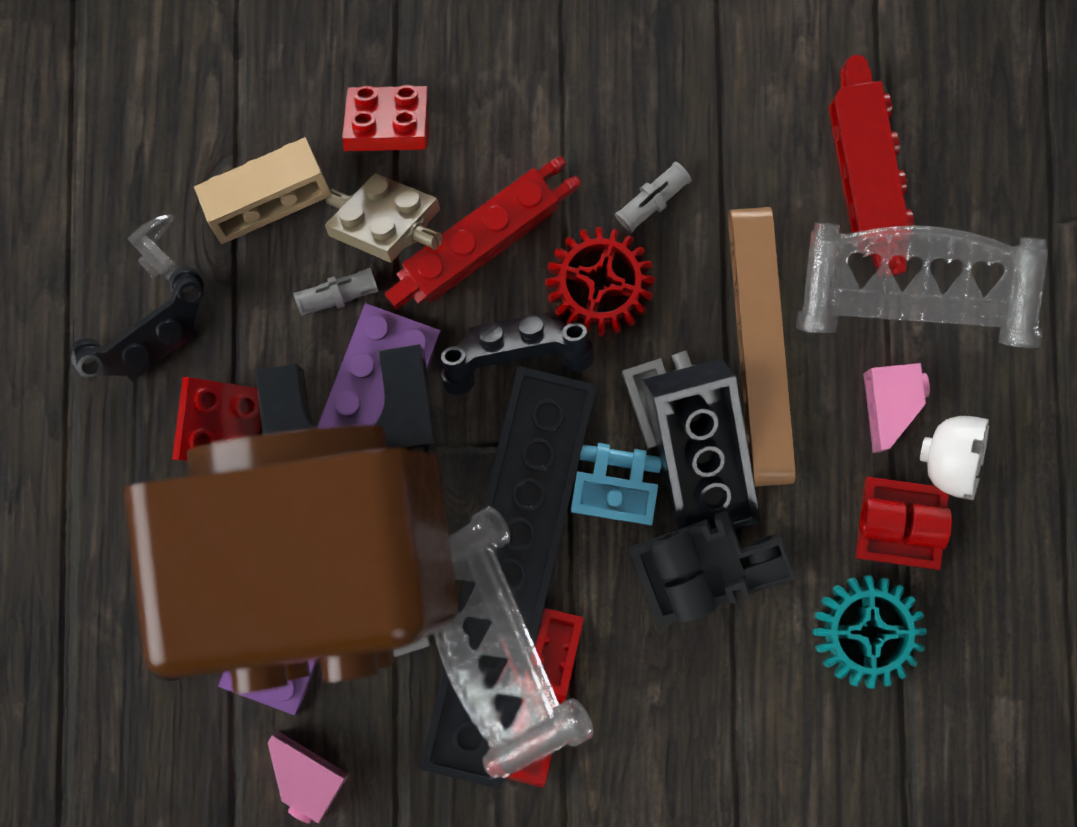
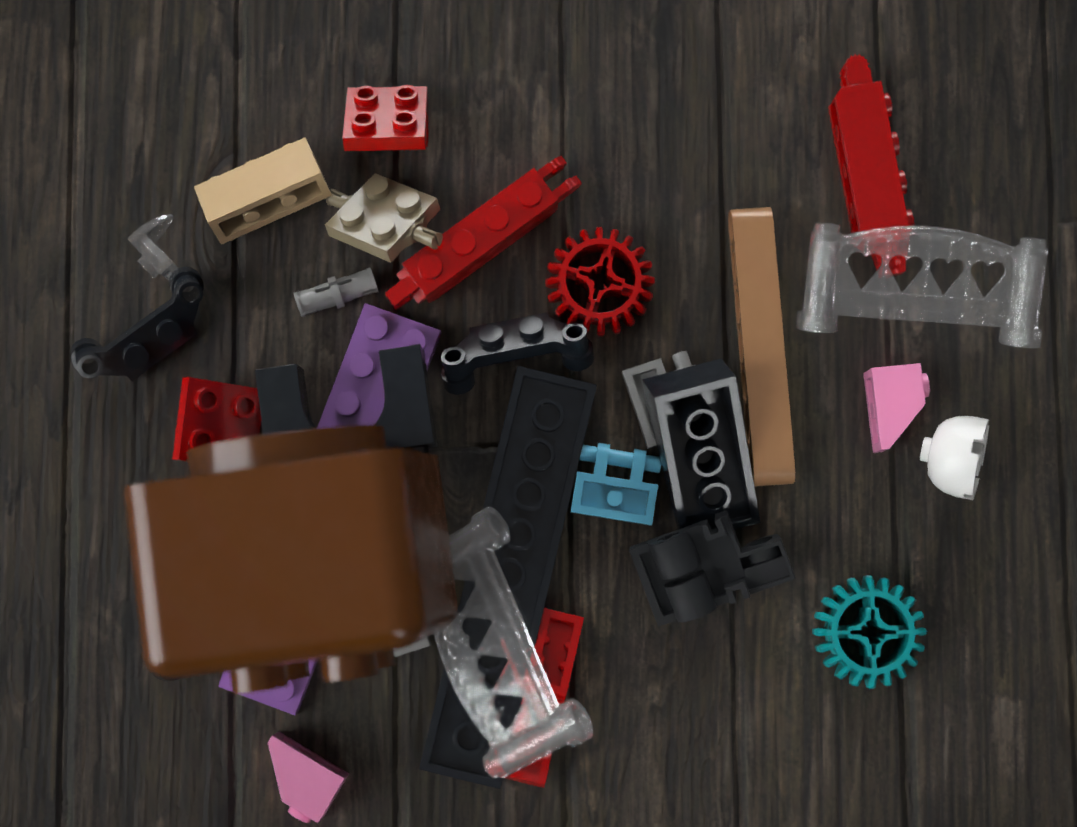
(672, 179): light grey pin -> none
(903, 523): red plate -> none

